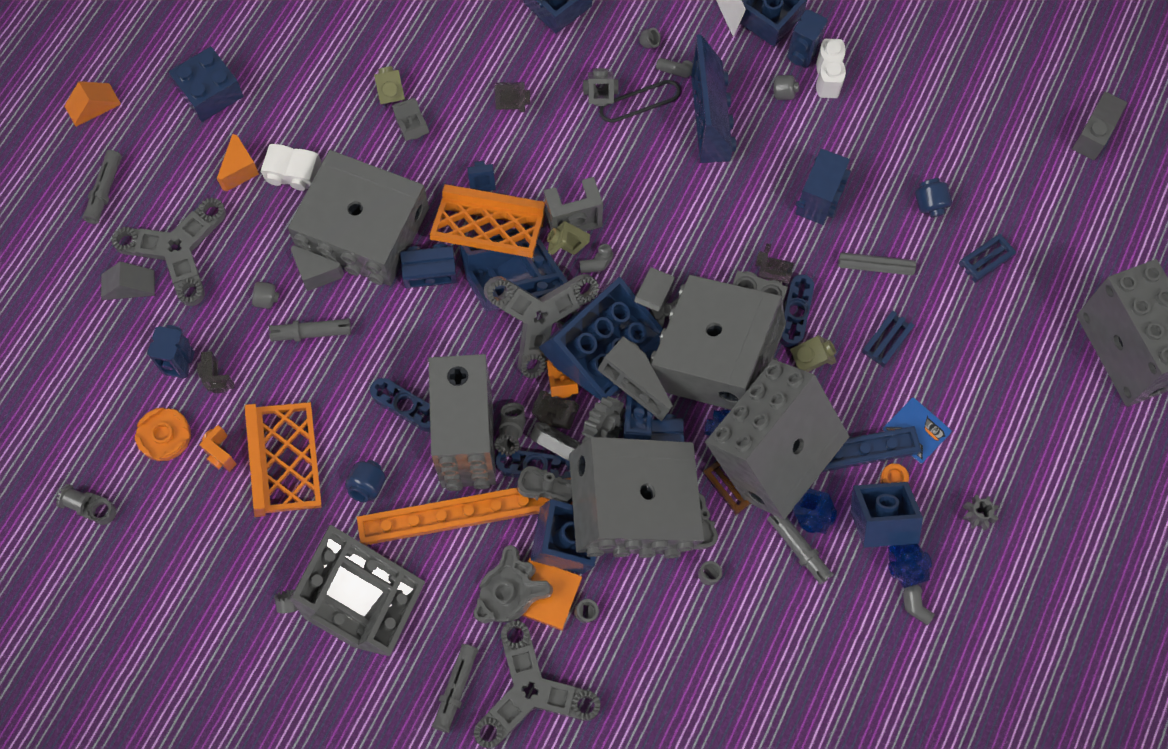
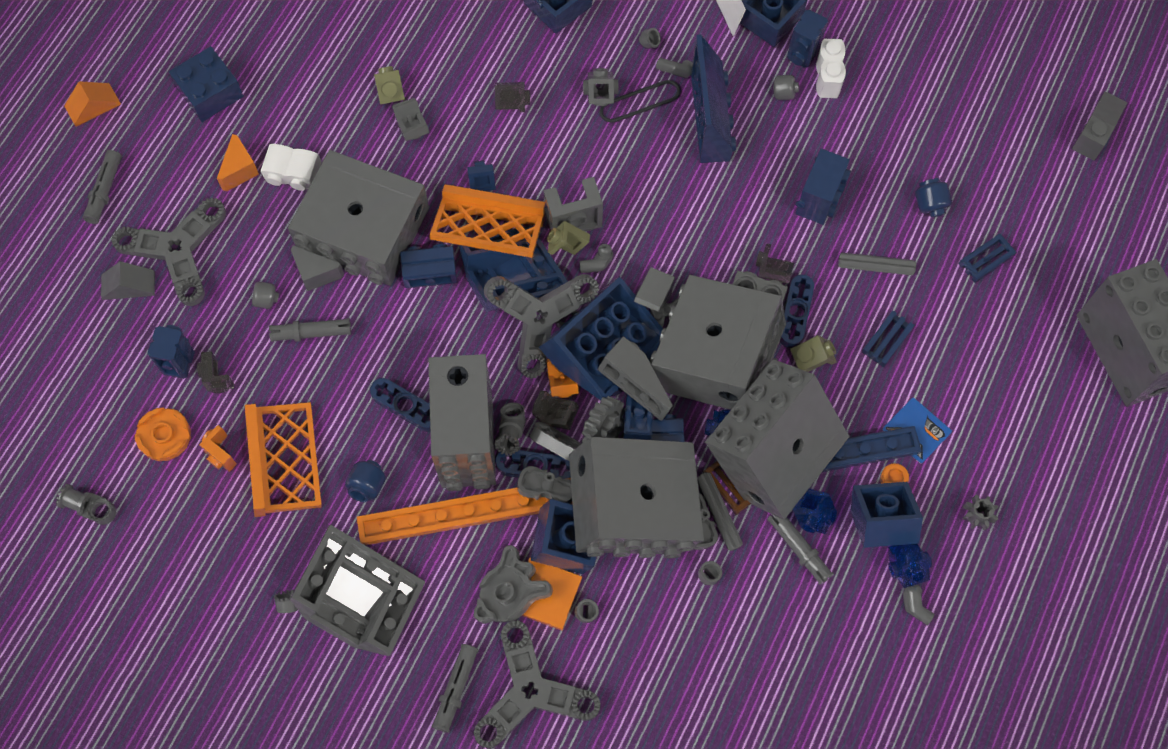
(719, 511): none -> dark grey axle

